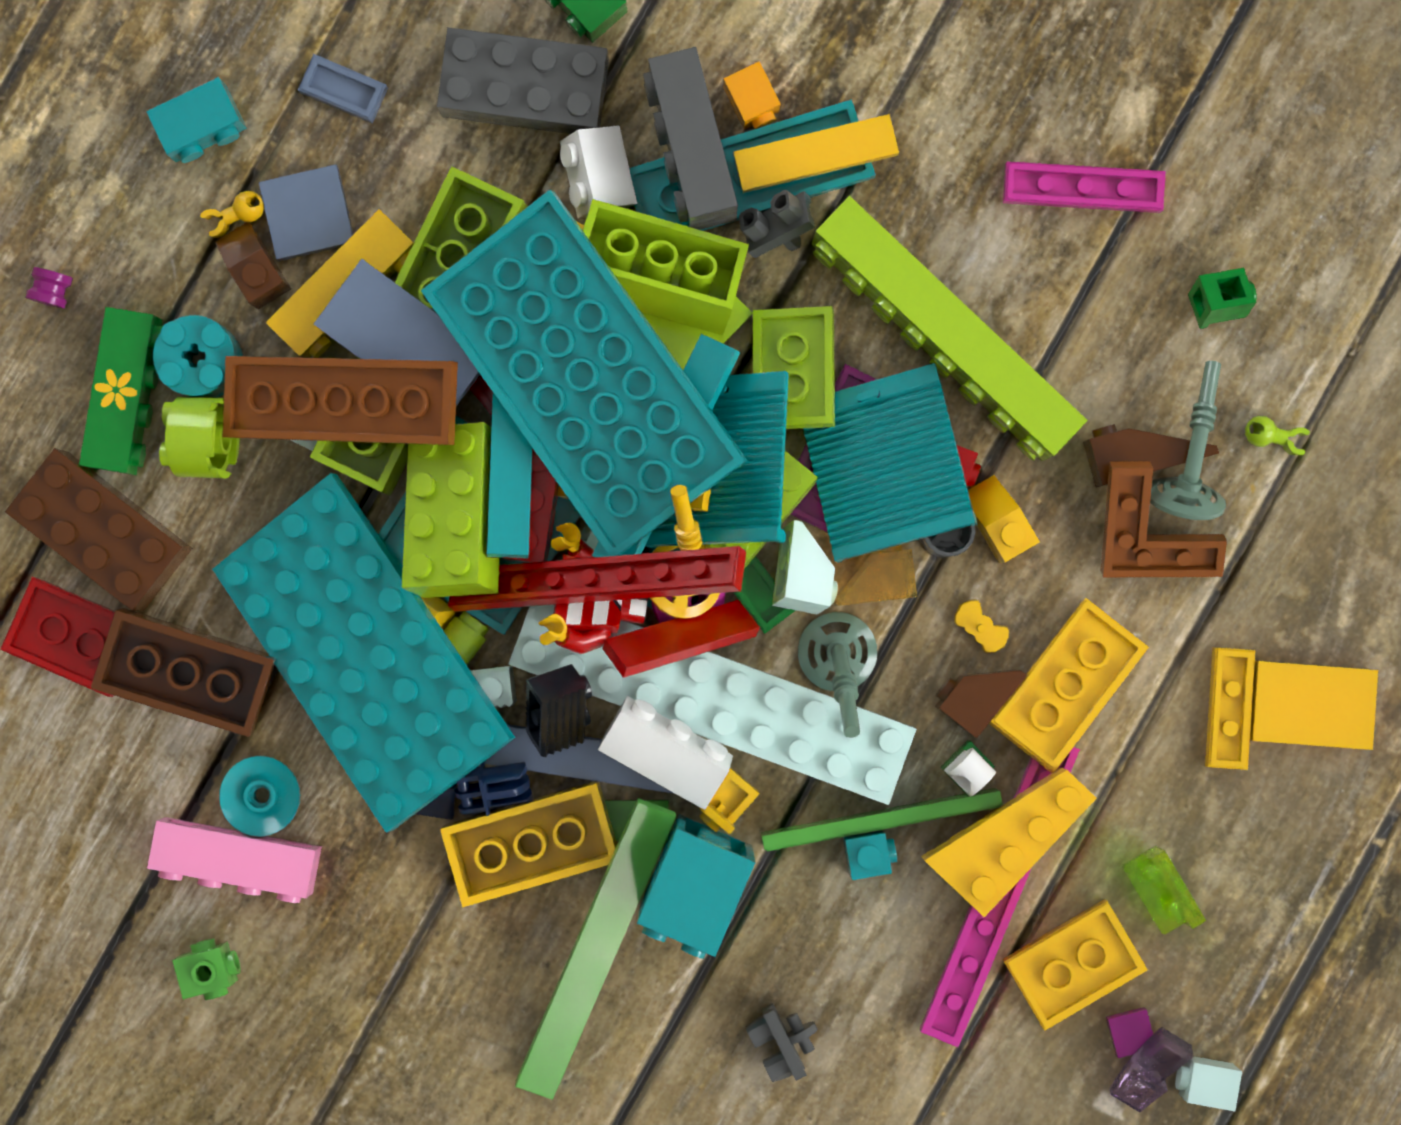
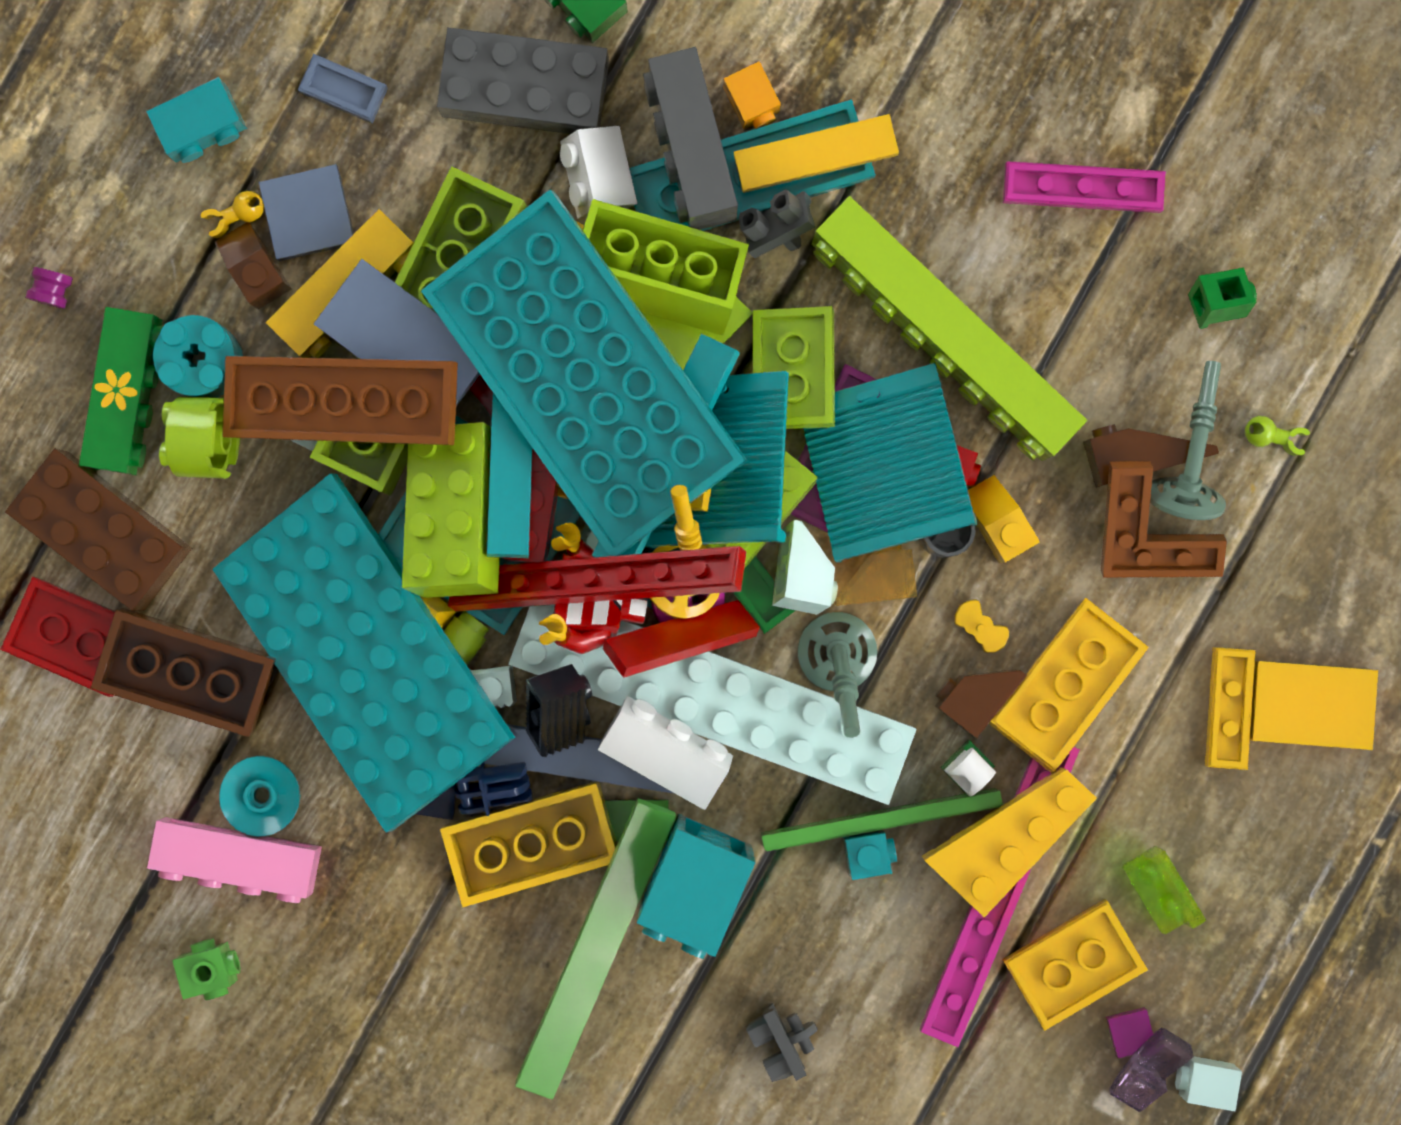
(729, 802): yellow bracket -> none

